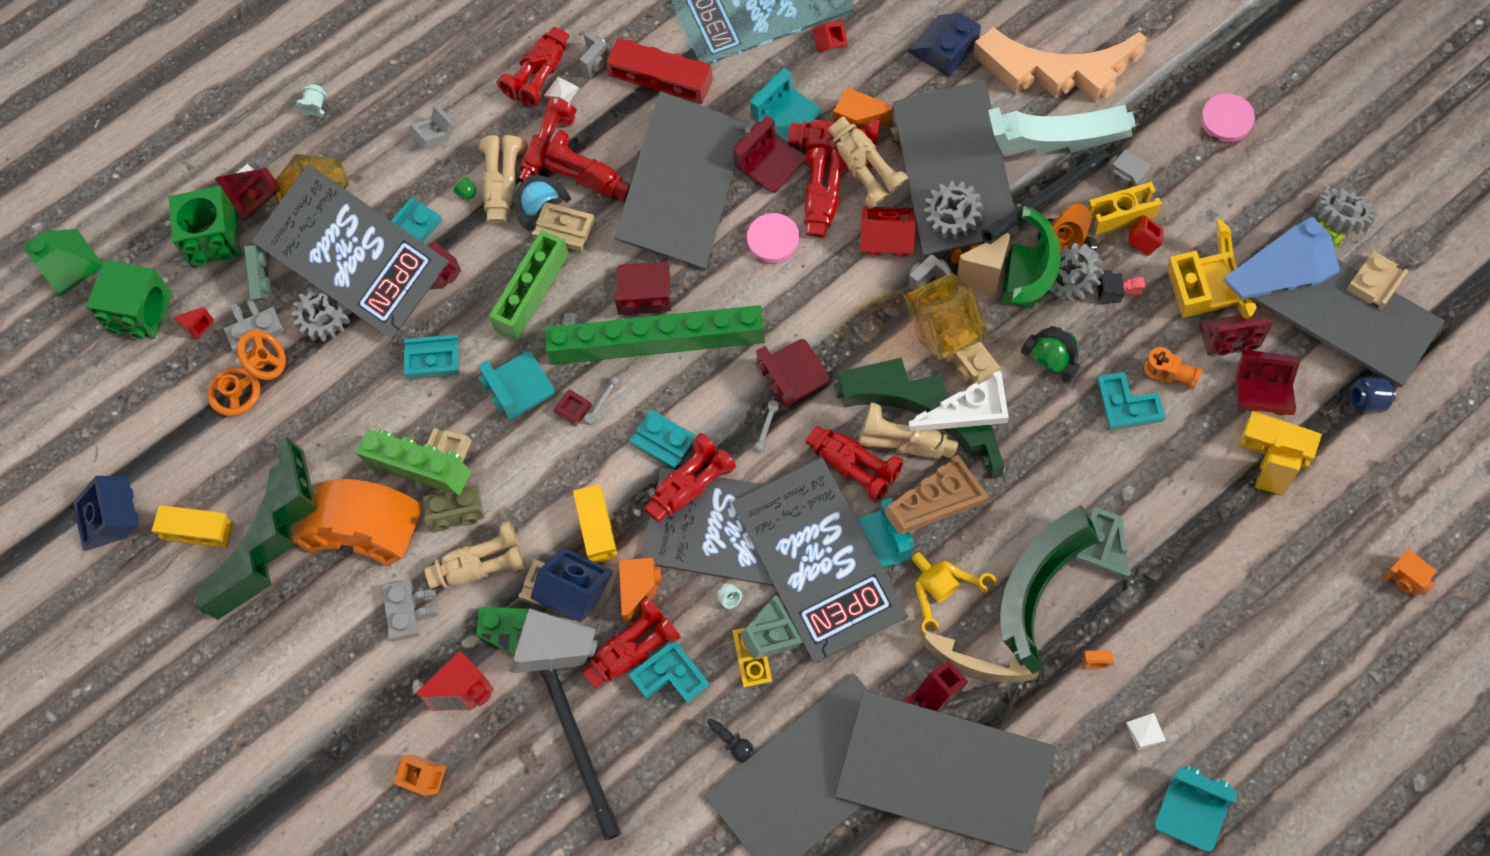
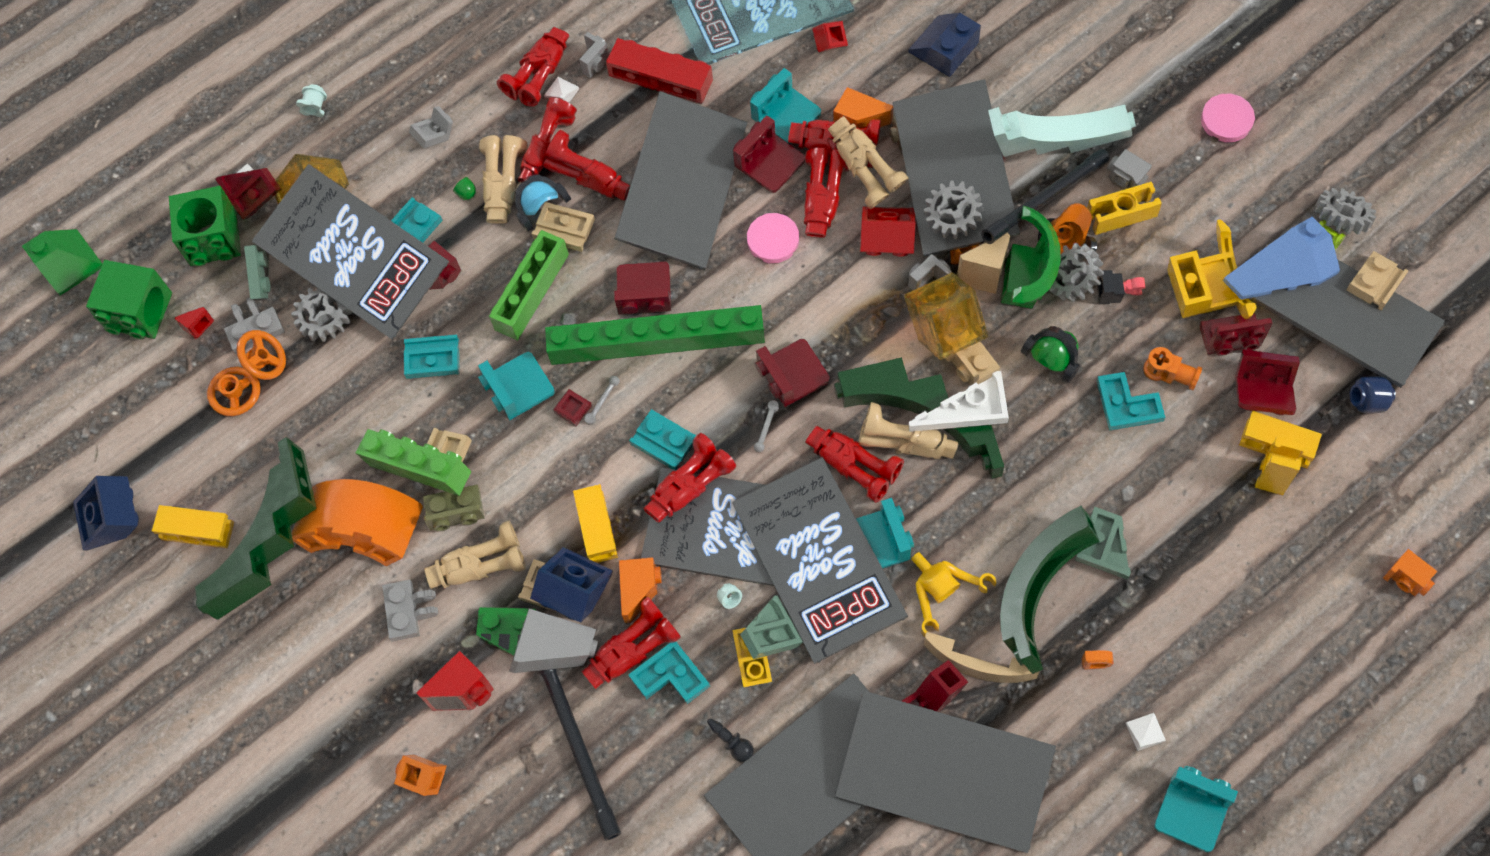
(941, 495): medium nougat wing -> none
(1056, 73): light nougat arch -> none
(1146, 235): red slope -> none

